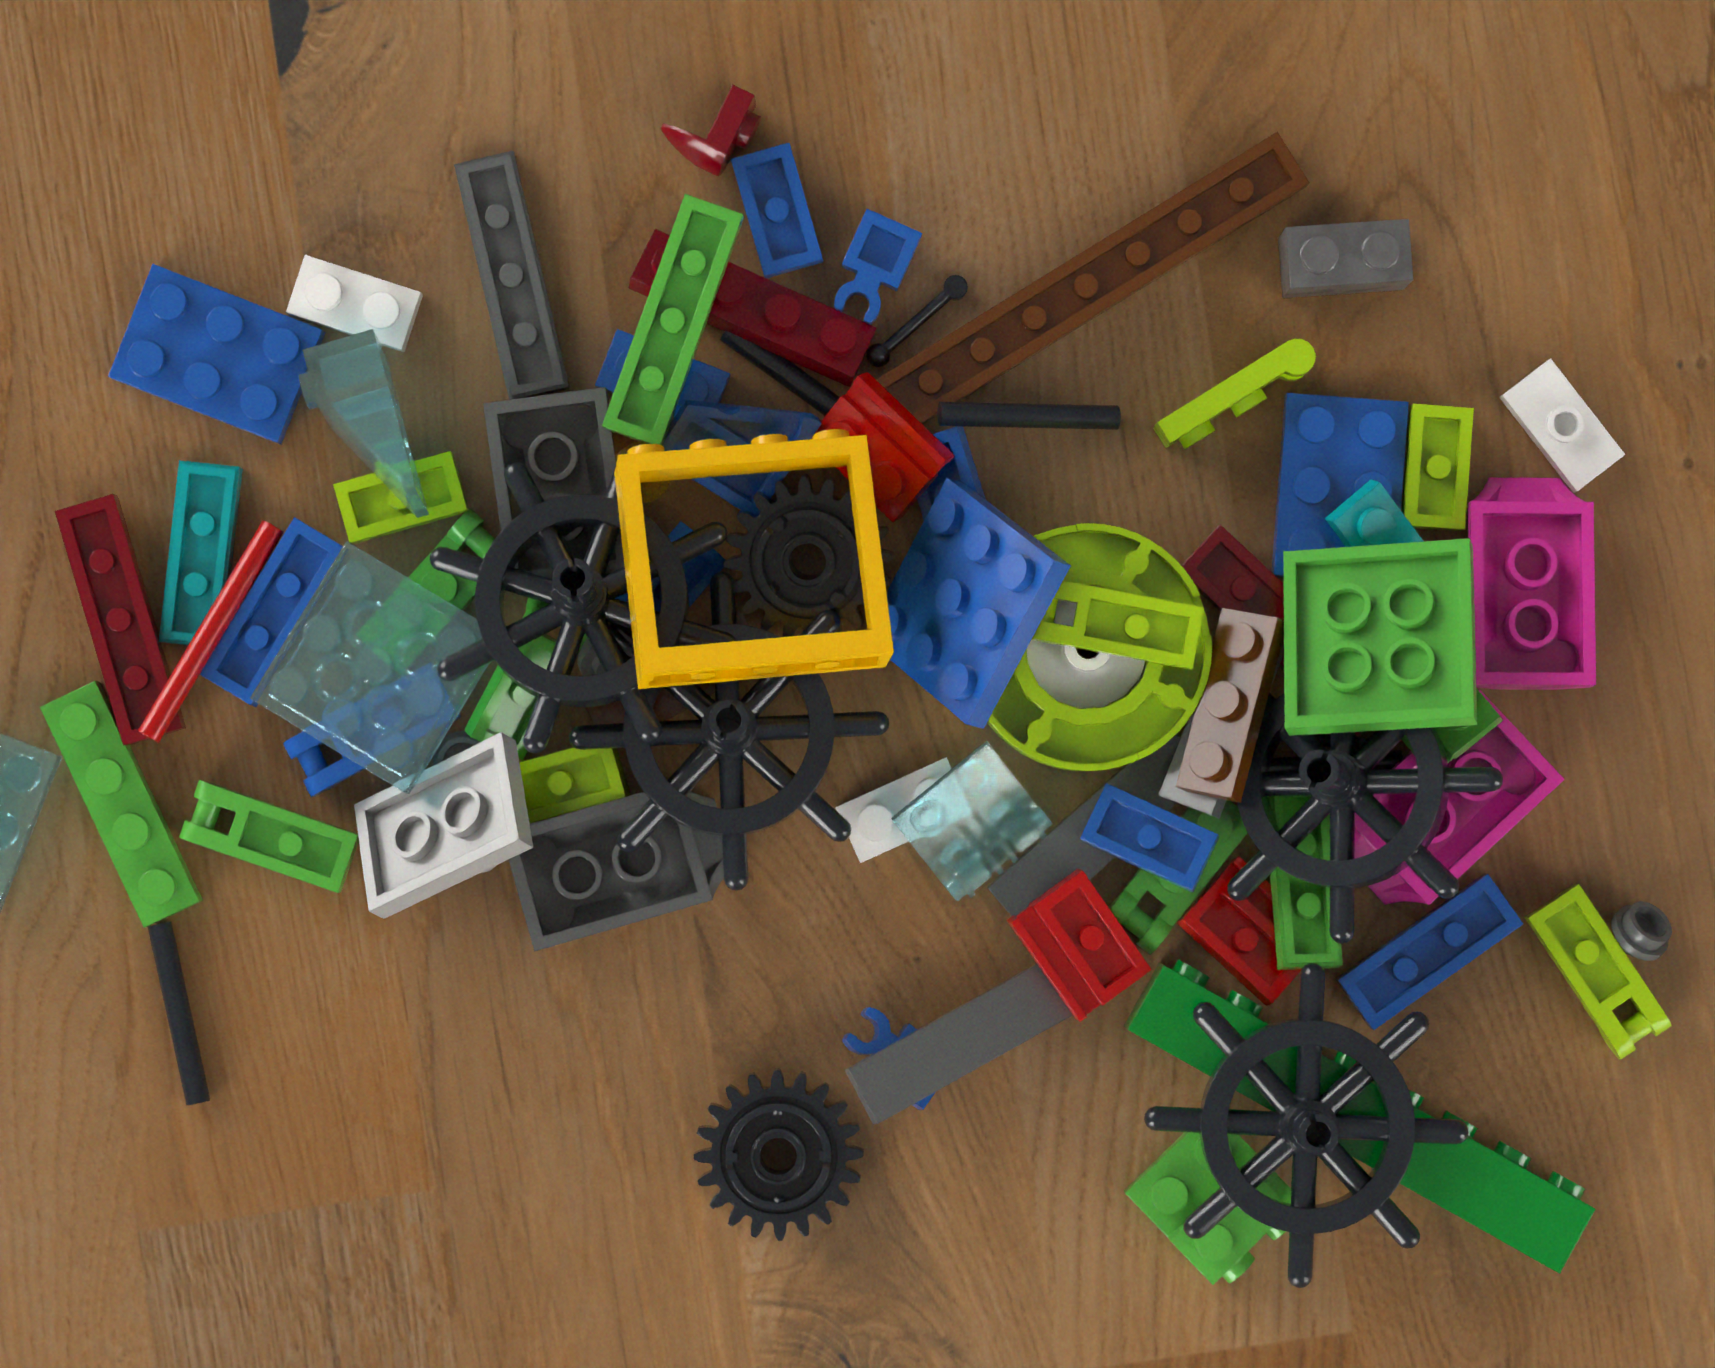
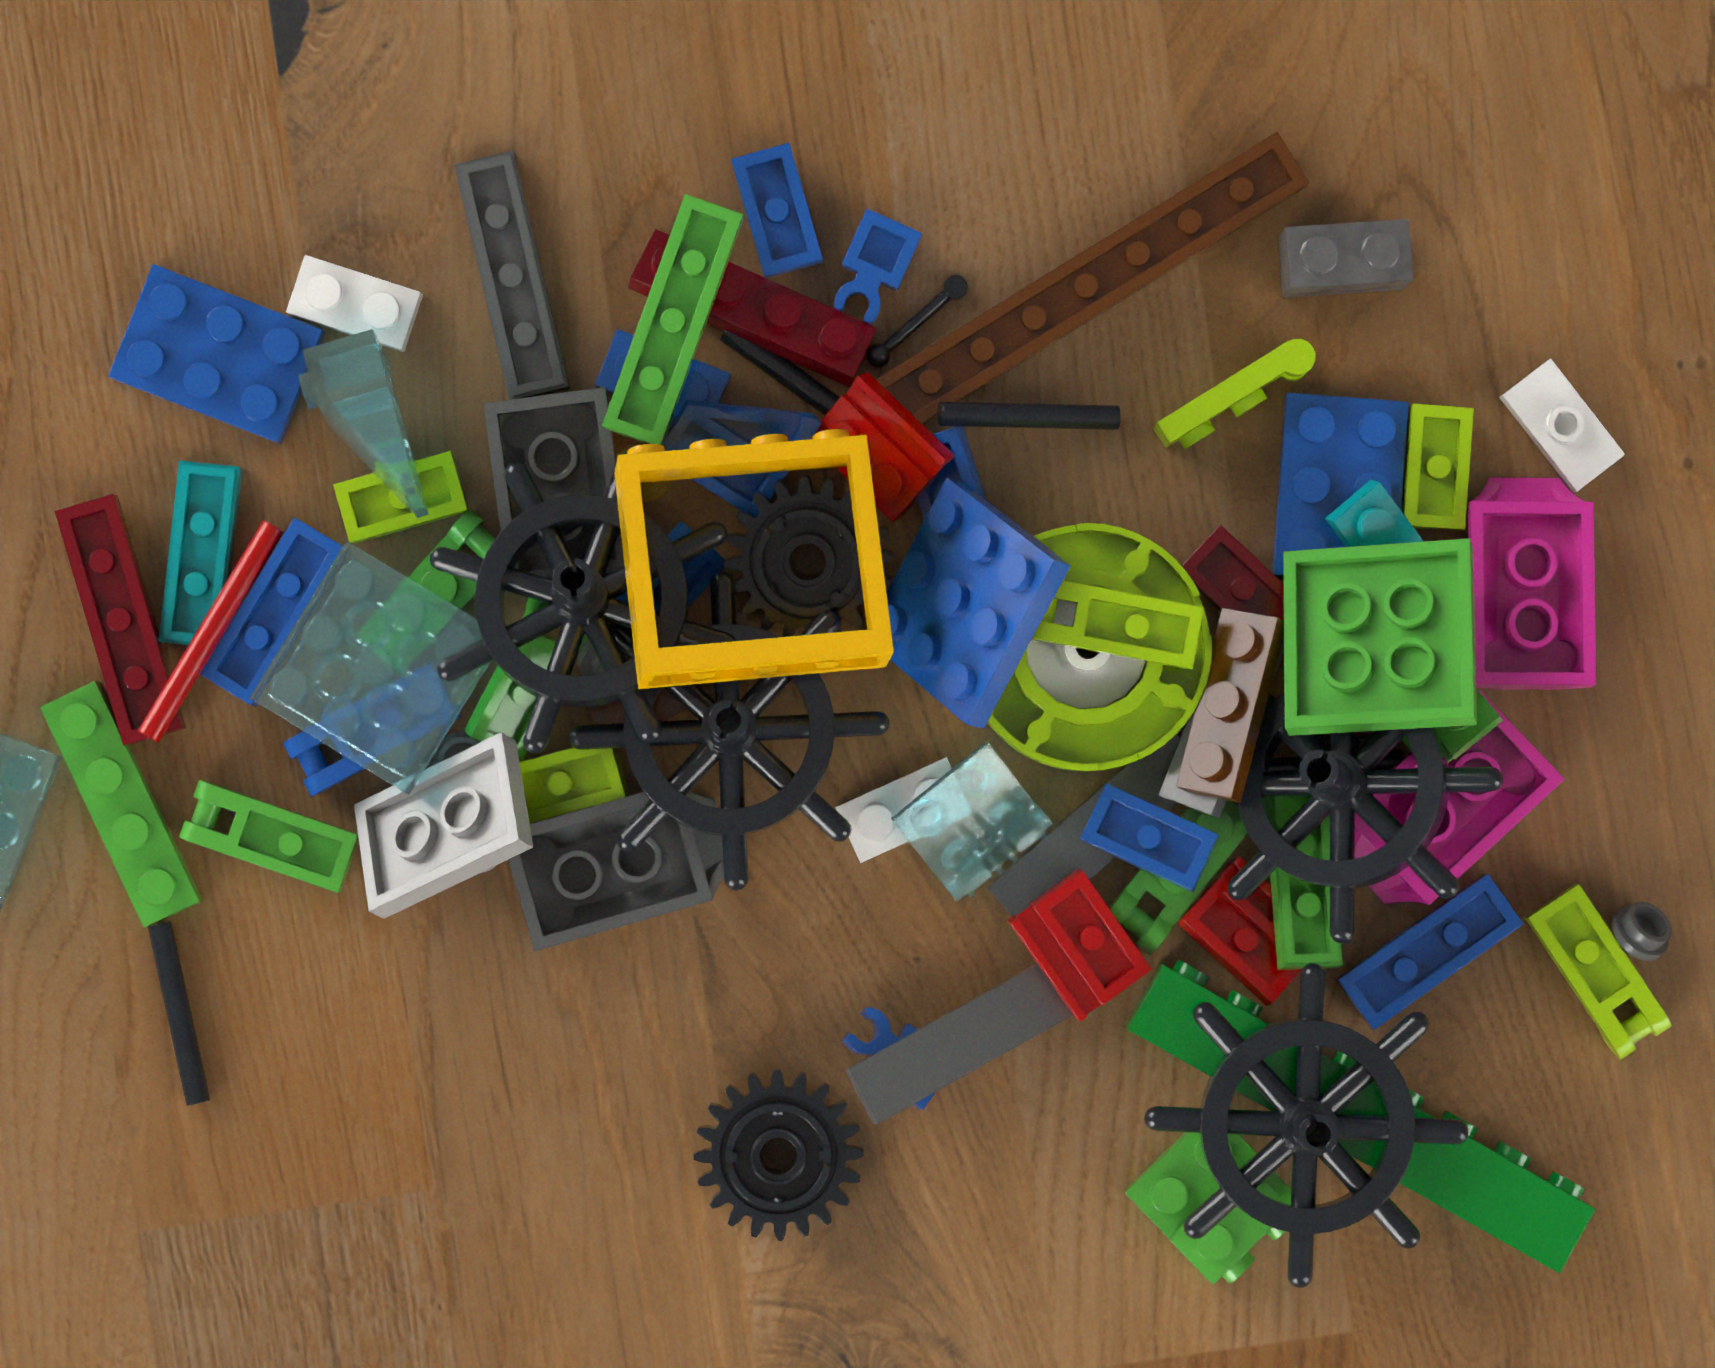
(732, 128): dark red plate -> none

